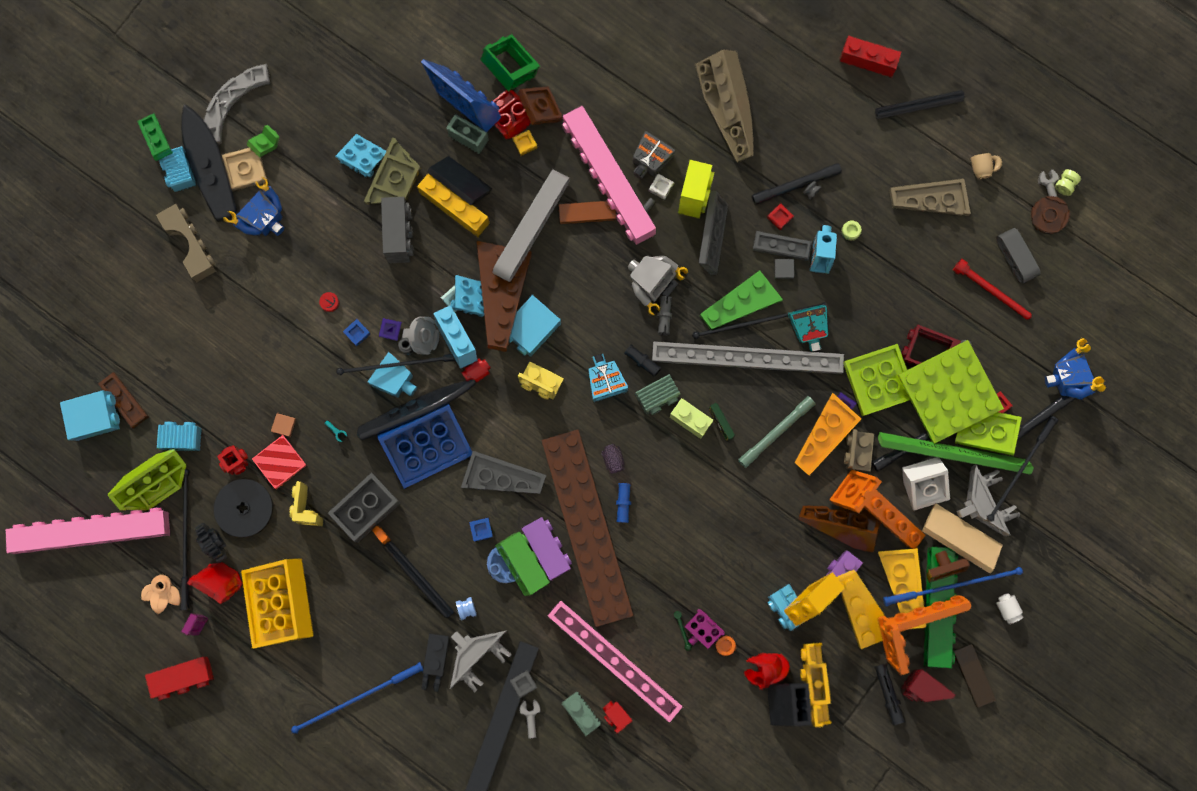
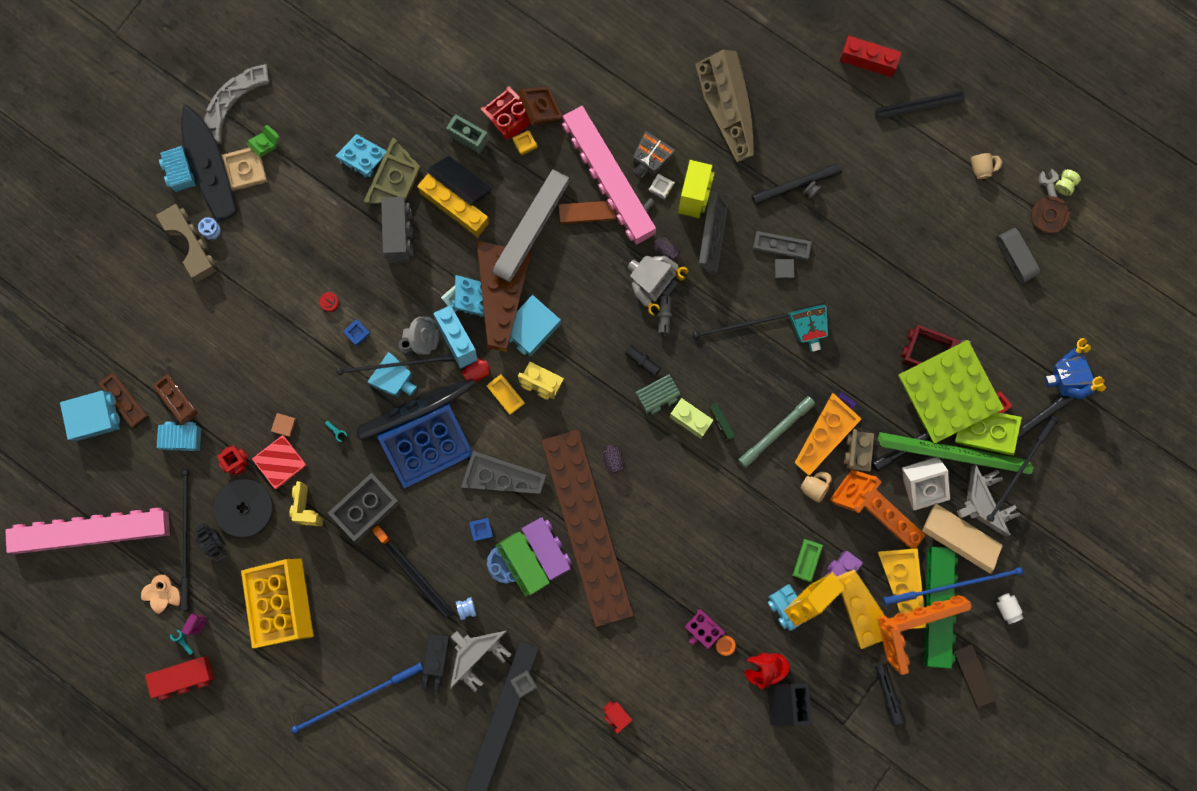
(149, 482): lime wedge -> none
(155, 137): green tile -> none
(175, 399): none -> reddish brown tile
(182, 642): none -> teal hand
(206, 225): none -> light blue wheel
(217, 581): red slope -> none
(260, 213): blue torso -> none
(390, 329): dark purple tile -> none
(462, 95): blue slope -> none
(505, 394): none -> yellow tile
(528, 65): green window -> none
(530, 717): light grey bar -> none
(581, 713): sand green brick -> none
(605, 379): medium azure torso -> none
(615, 661): bright pink brick -> none
(623, 502): blue pin -> none
(665, 247): none -> brick
(688, 647): dark green hinge -> none
(745, 299): bright green wing -> none
(748, 357): light grey plate -> none
(780, 216): red tile -> none
(807, 560): none -> bright green tile
(815, 487): none -> tan piece
(815, 674): yellow bracket -> none
(823, 250): medium azure torso -> none
(847, 526): reddish brown wedge -> none
(851, 230): yellowish green tile -> none
(877, 380): lime plate -> none
(924, 688): dark red slope -> none
(935, 197): dark tan wing -> none
(946, 568): reddish brown tile -> none
(962, 268): red piece -> none

